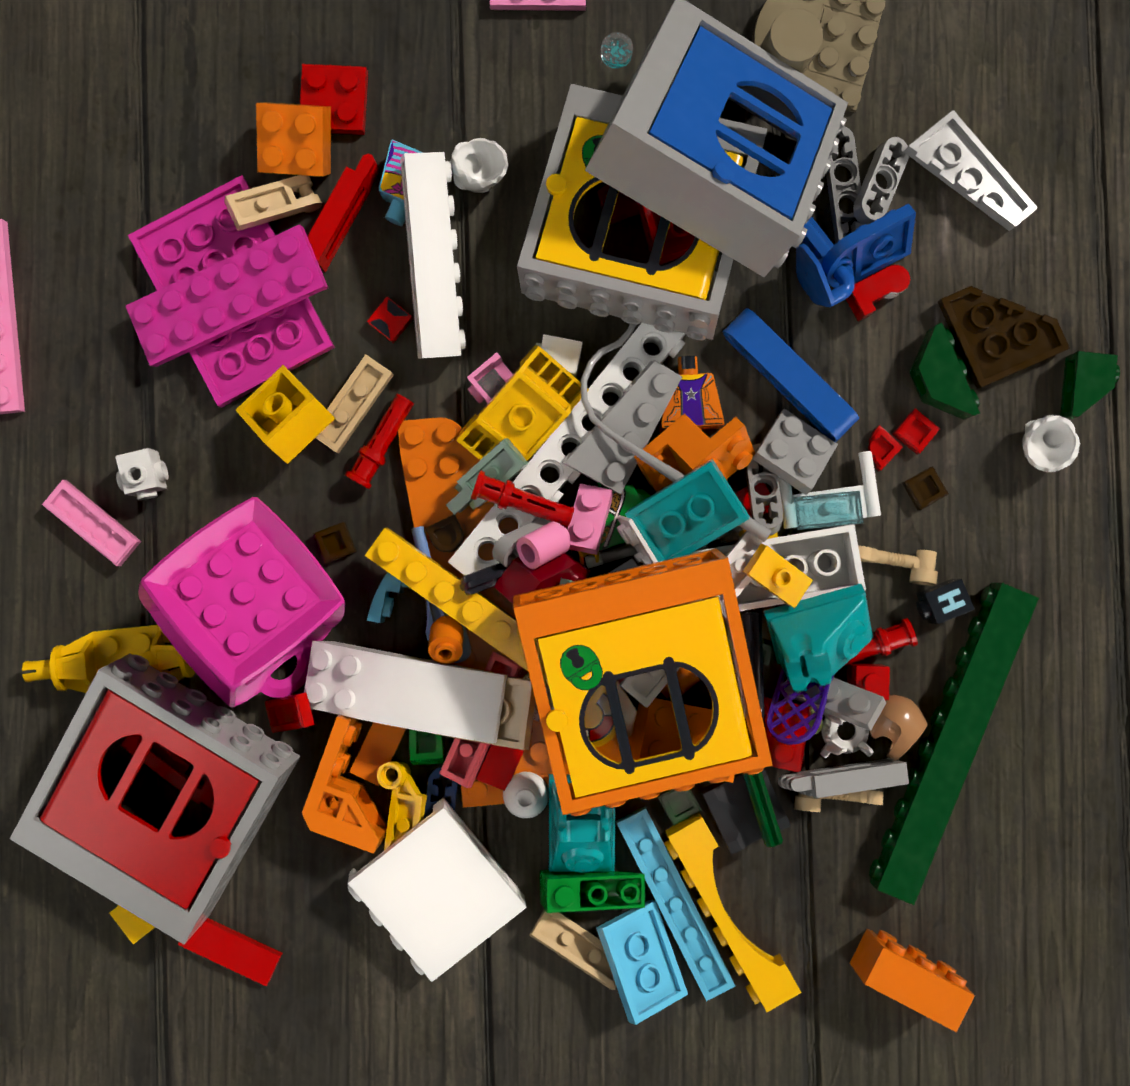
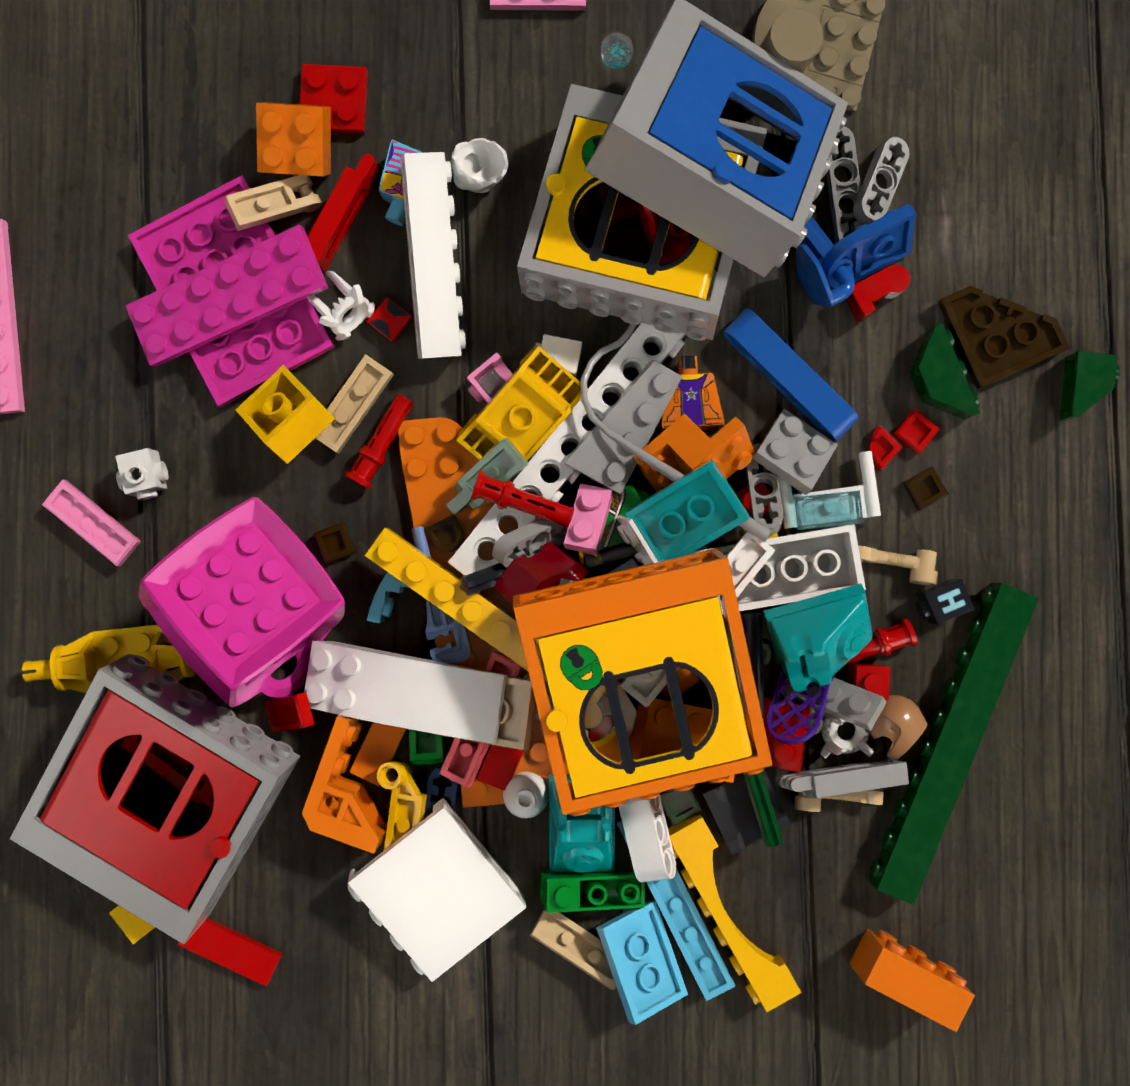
(334, 318): none -> white piece
(446, 640): orange brick -> none
(543, 545): bright pink brick -> none
(648, 839): none -> white beam
(777, 575): yellow plate -> none
(971, 170): wing -> none
(1050, 443): white hair -> none

